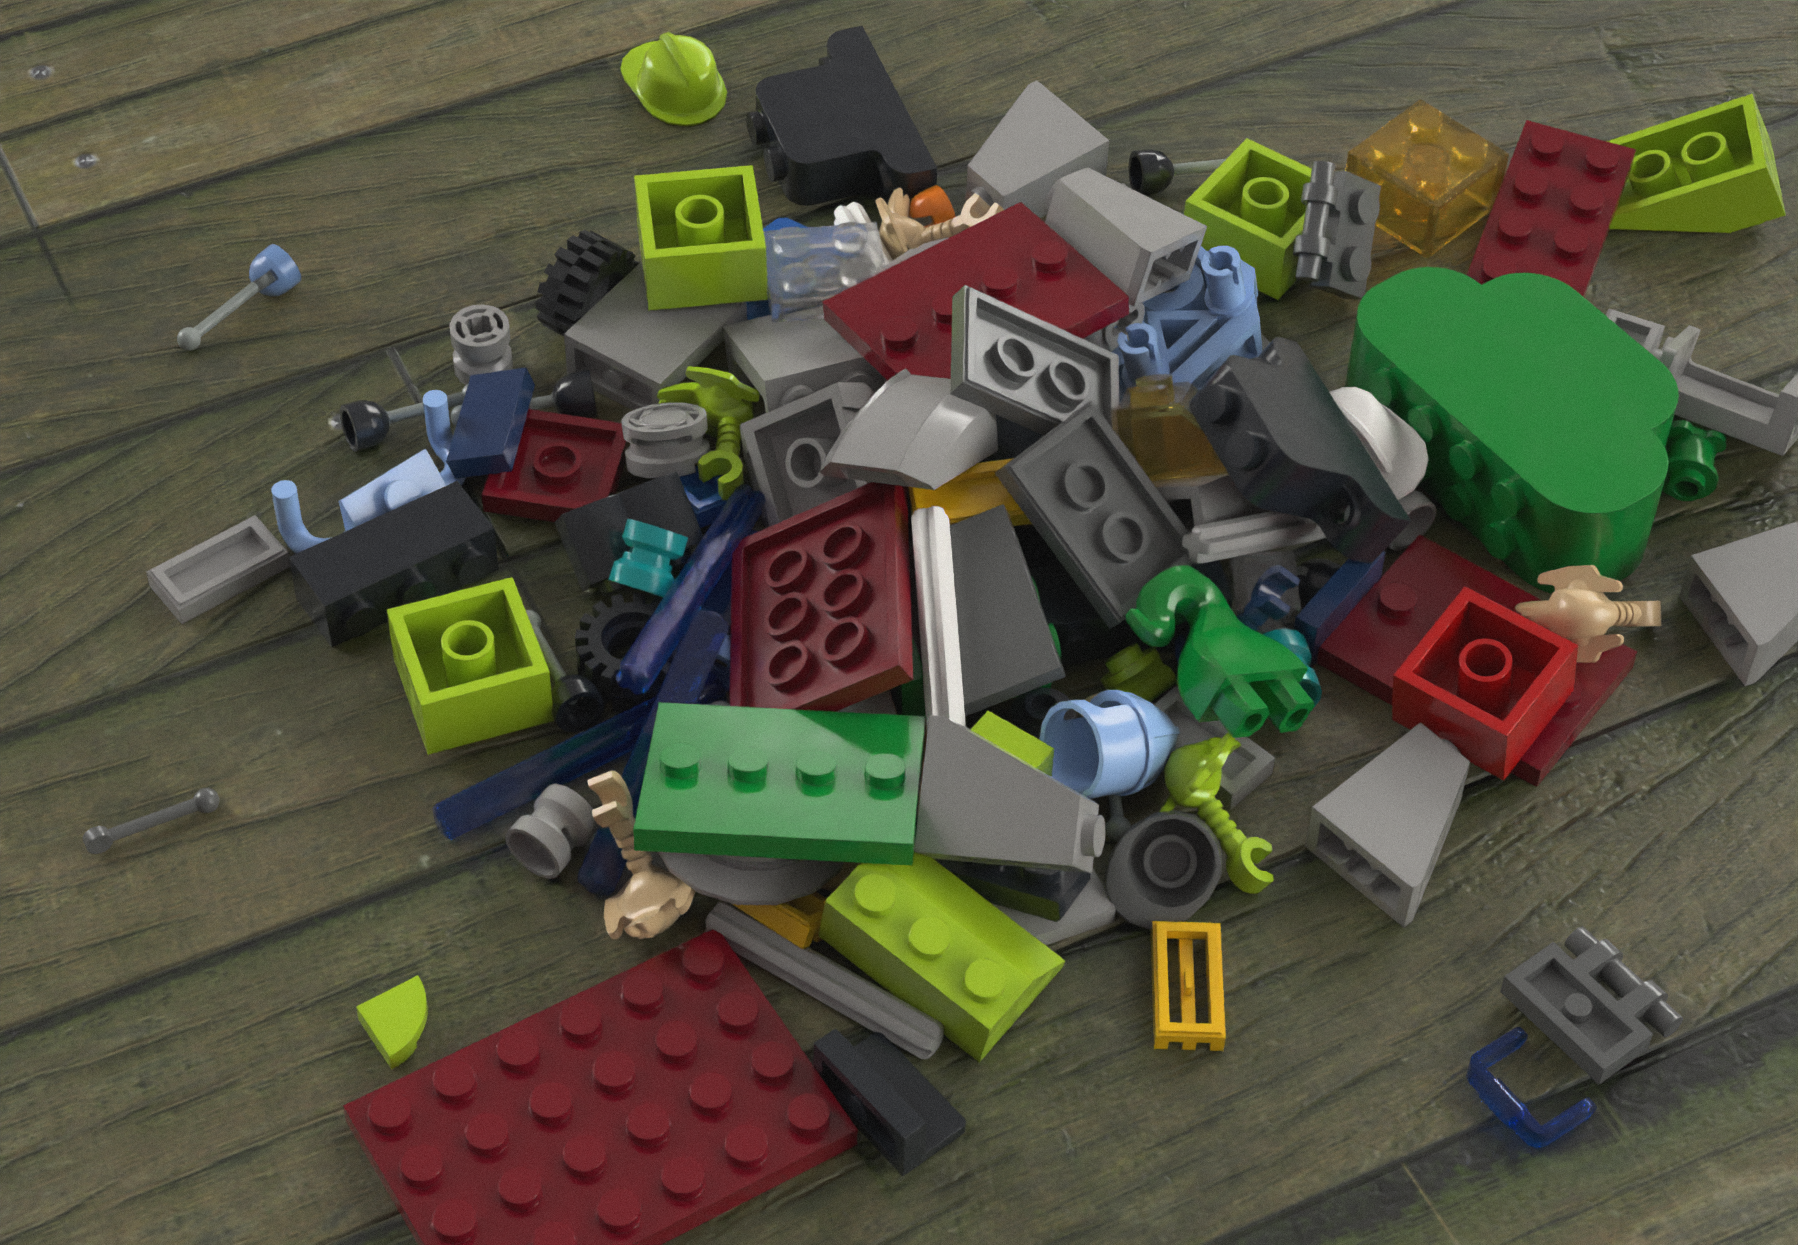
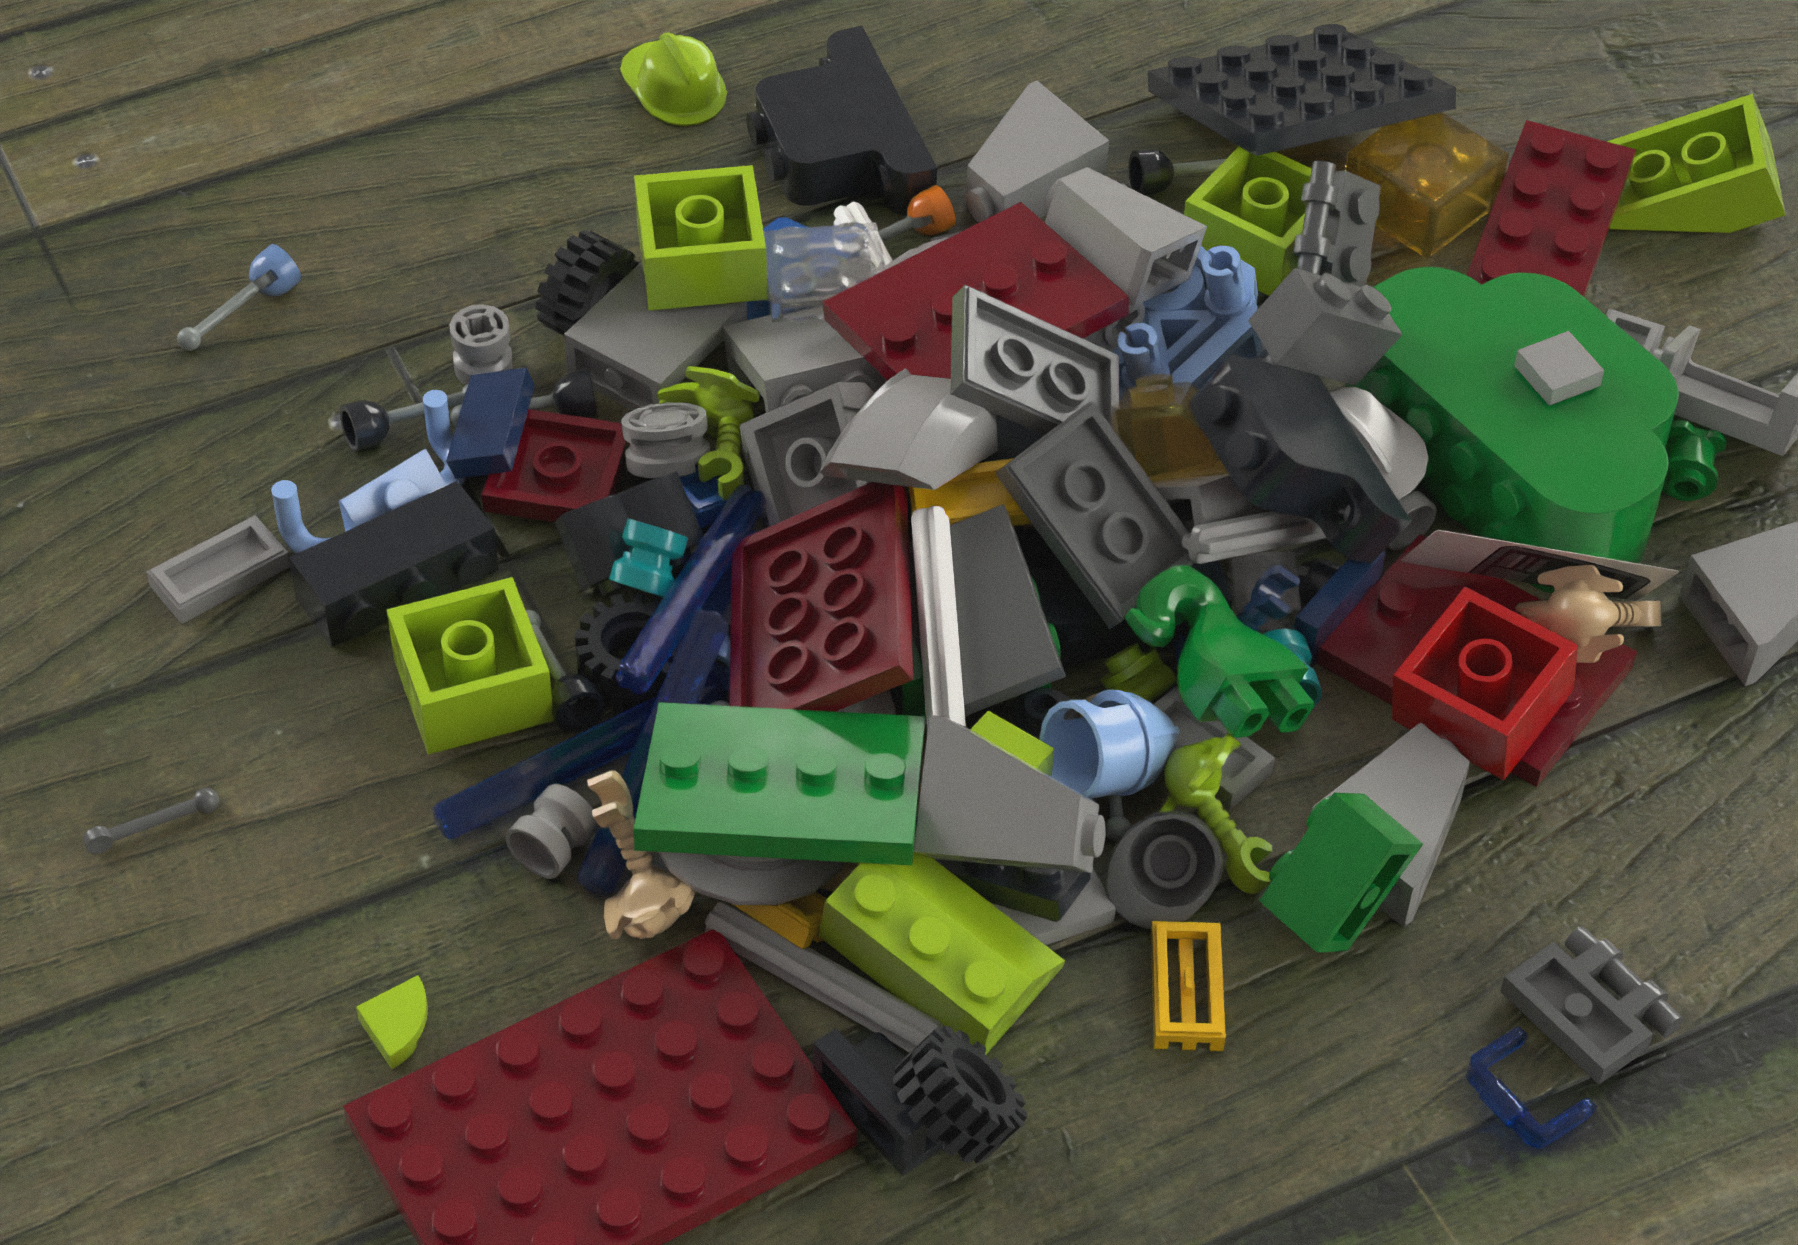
(904, 233): tan piece -> none
(959, 1095): none -> black tyre
(1300, 89): none -> black plate
(1325, 326): none -> dark grey brick
(1339, 871): none -> green brick
(1527, 562): none -> sticker
(1559, 368): none -> light grey tile

